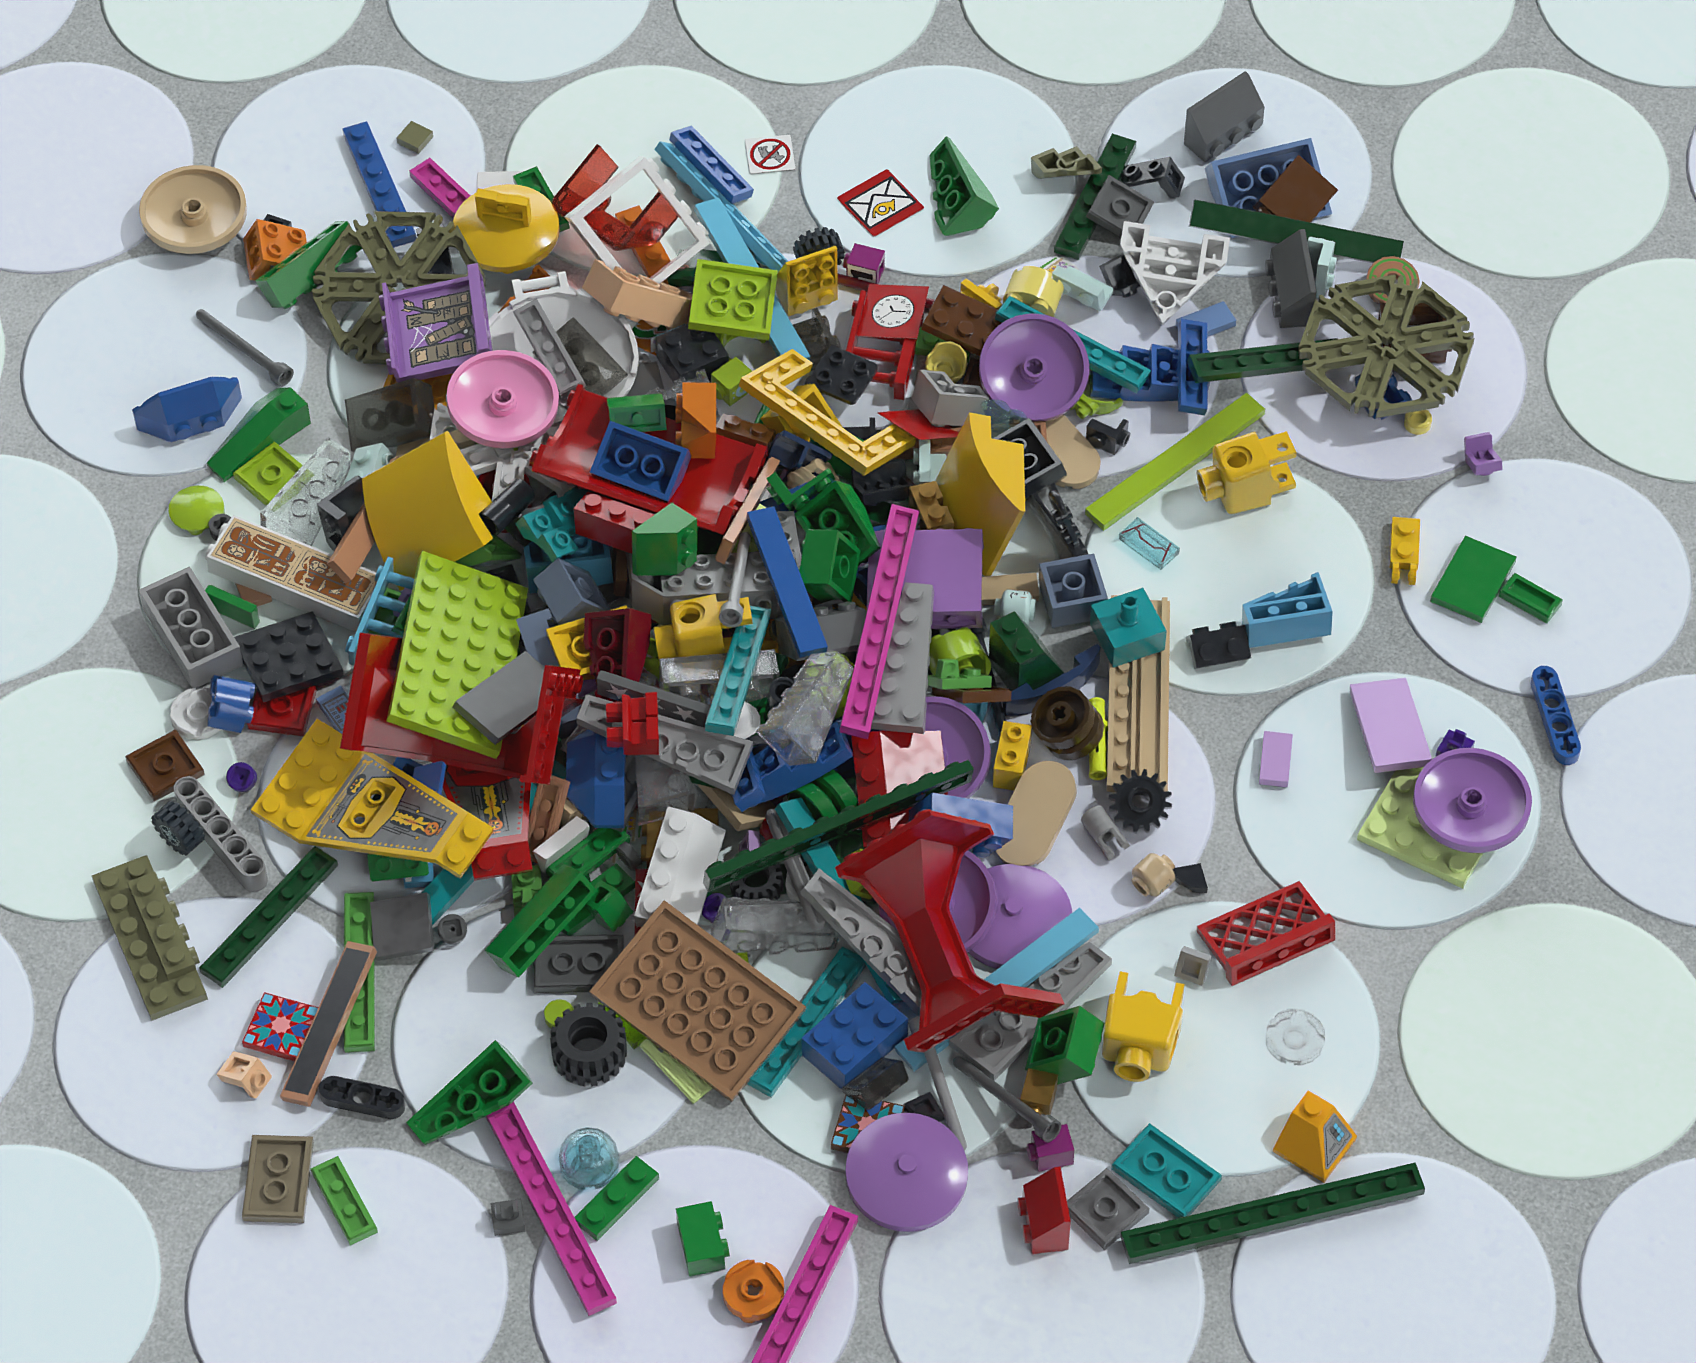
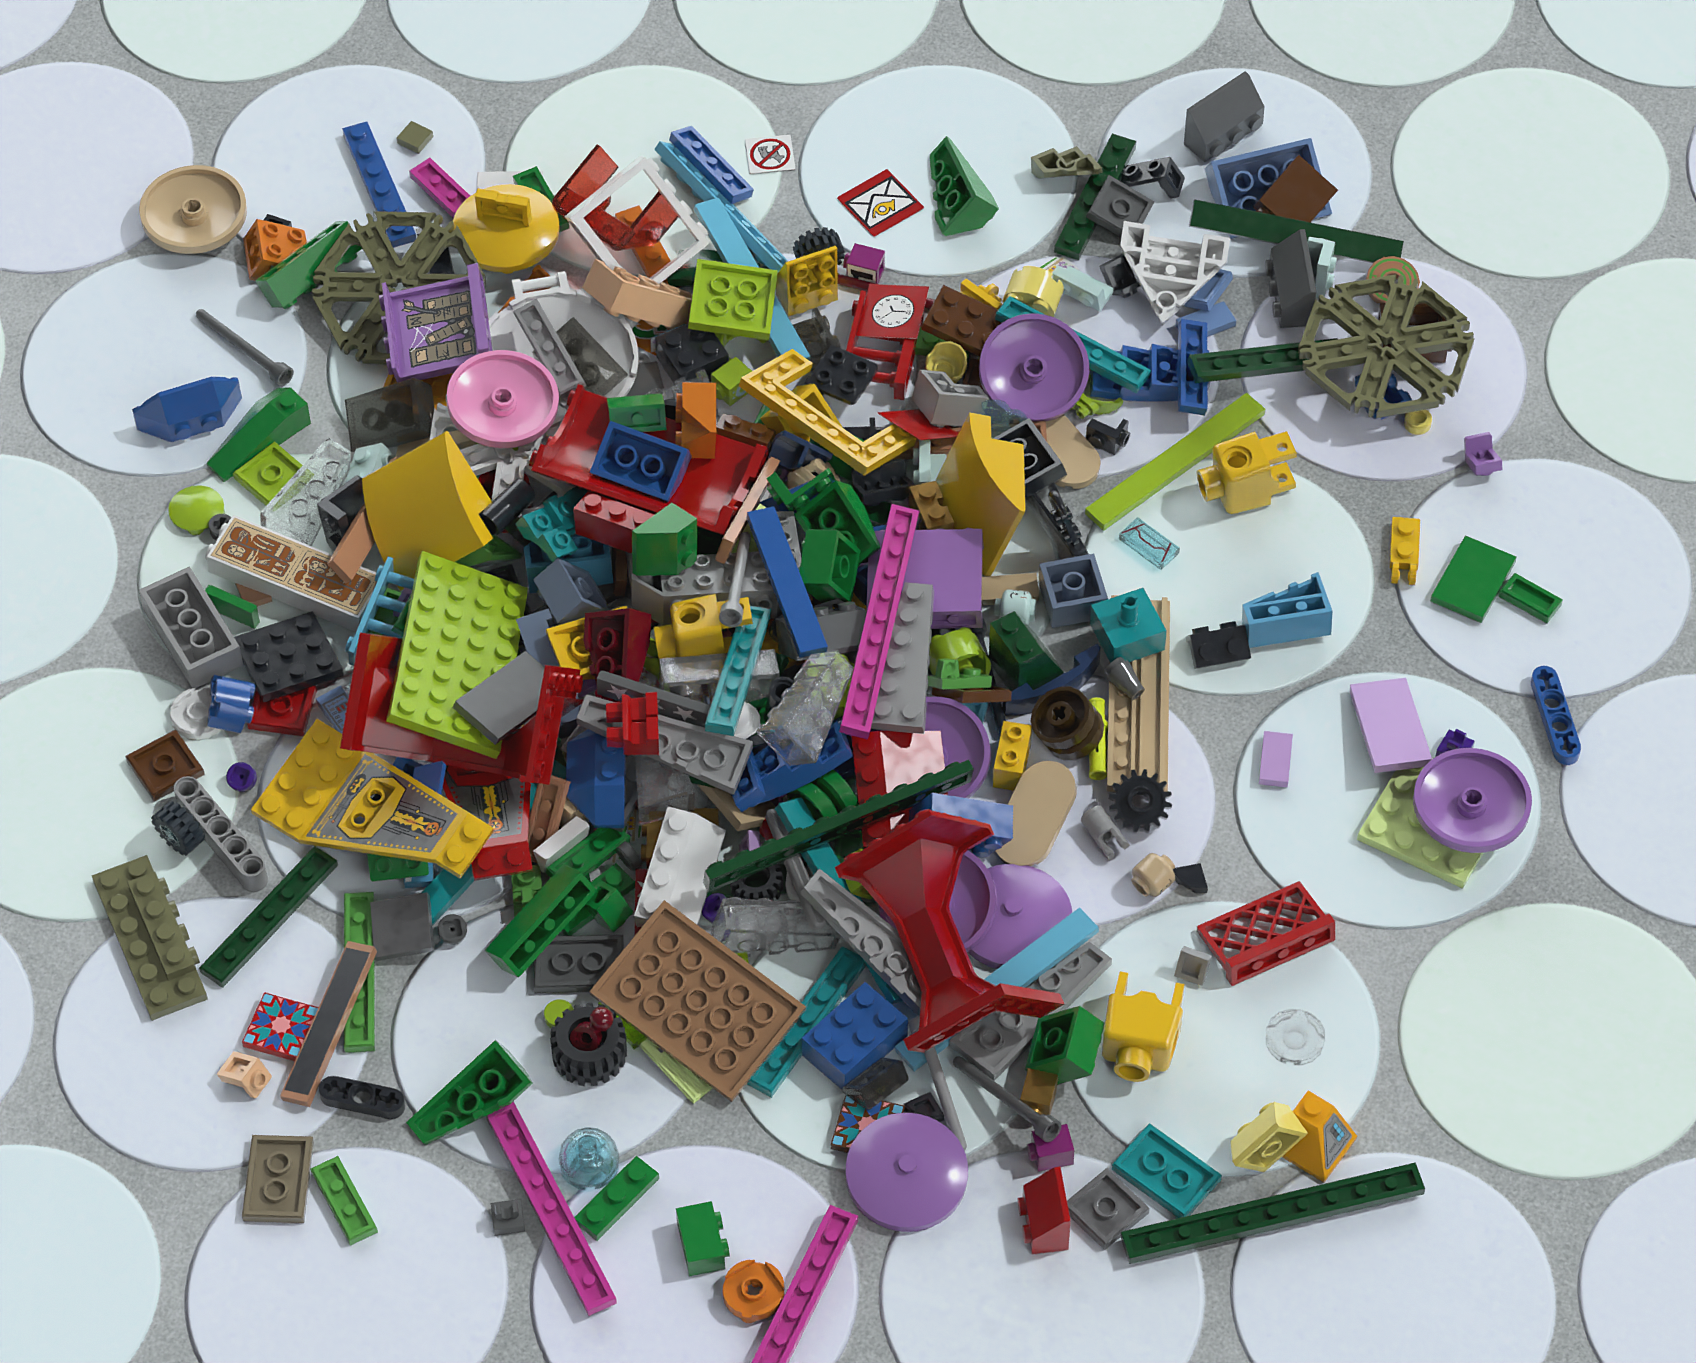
(600, 1020): none -> dark red plate
(1123, 677): none -> dark grey cone
(1211, 291): none -> medium blue tile
(1266, 1137): none -> light yellow slope

